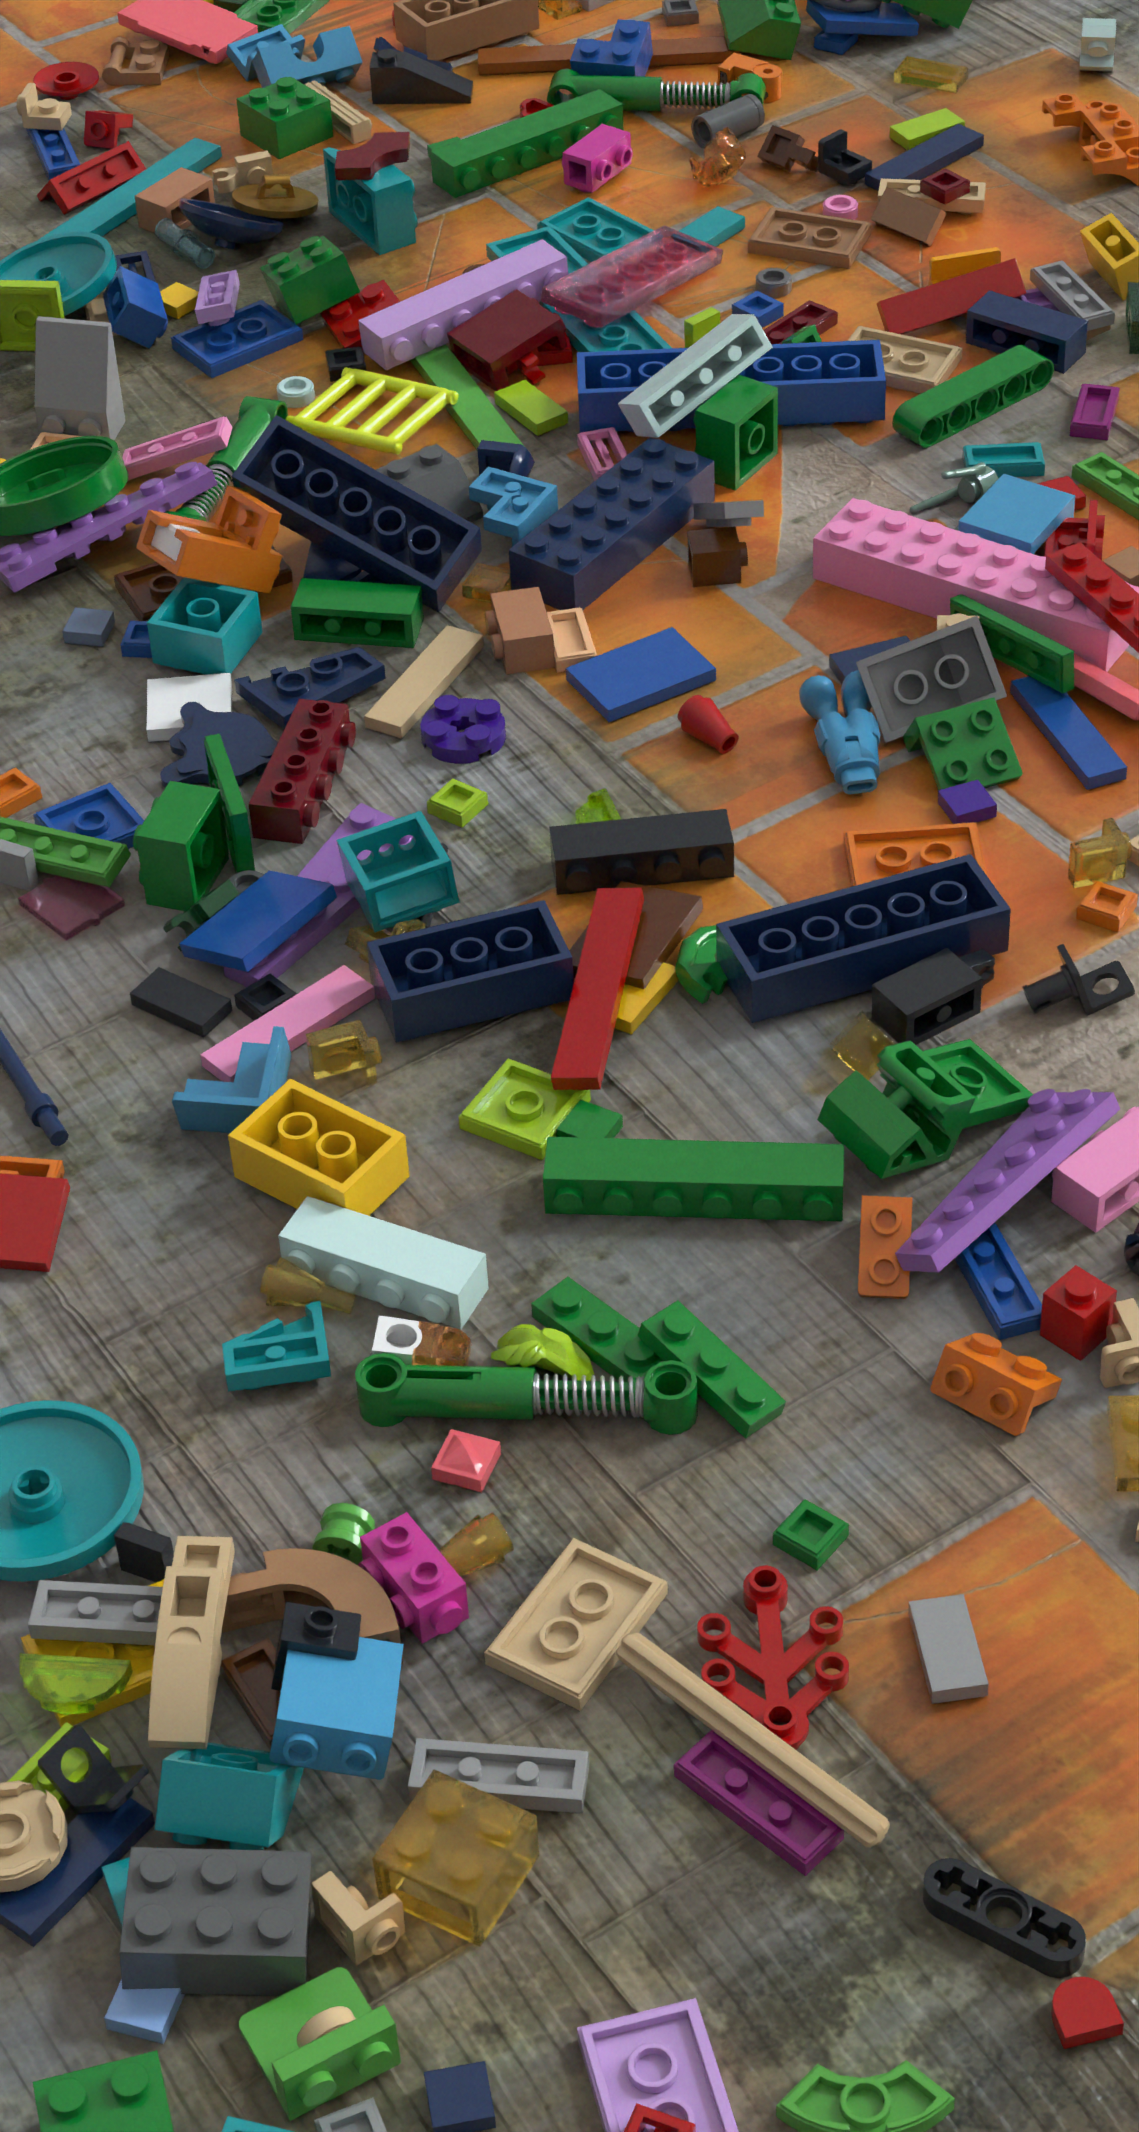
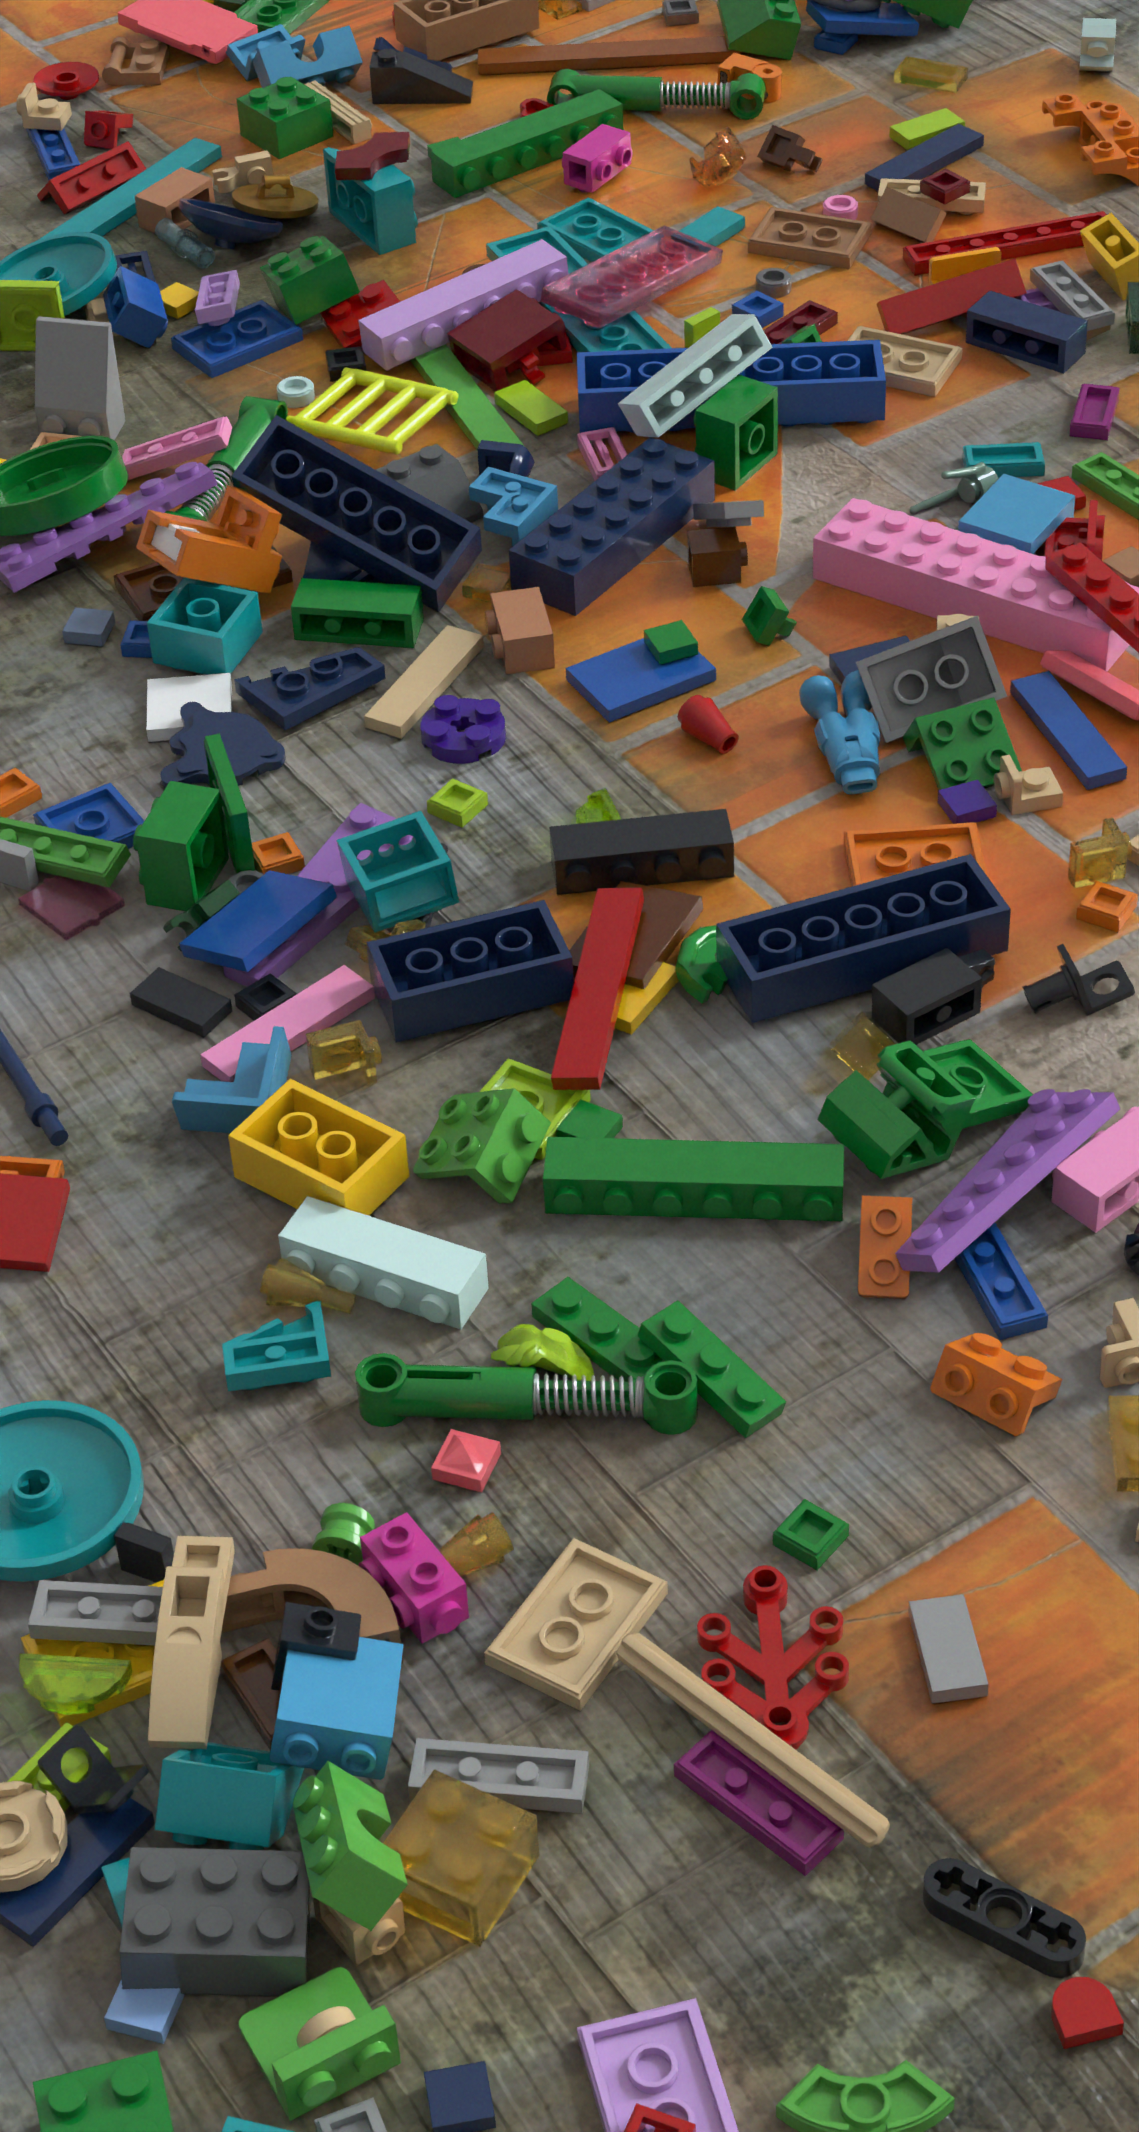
(277, 855): none -> orange tile
(301, 771): dark red brick -> none
(341, 1847): none -> bright green arch
(421, 1342): leg -> none
(485, 1137): none -> bright green bracket
(570, 637): light nougat tile -> none
(624, 55): blue brick -> none
(671, 642): none -> green tile
(739, 115): dark grey pin -> none
(767, 617): none -> green tile
(839, 162): black bracket -> none
(972, 396): green beam -> none
(1011, 241): none -> red tile
(1021, 646): green tile -> none
(1027, 790): none -> tan bracket
(1077, 1312): red brick -> none

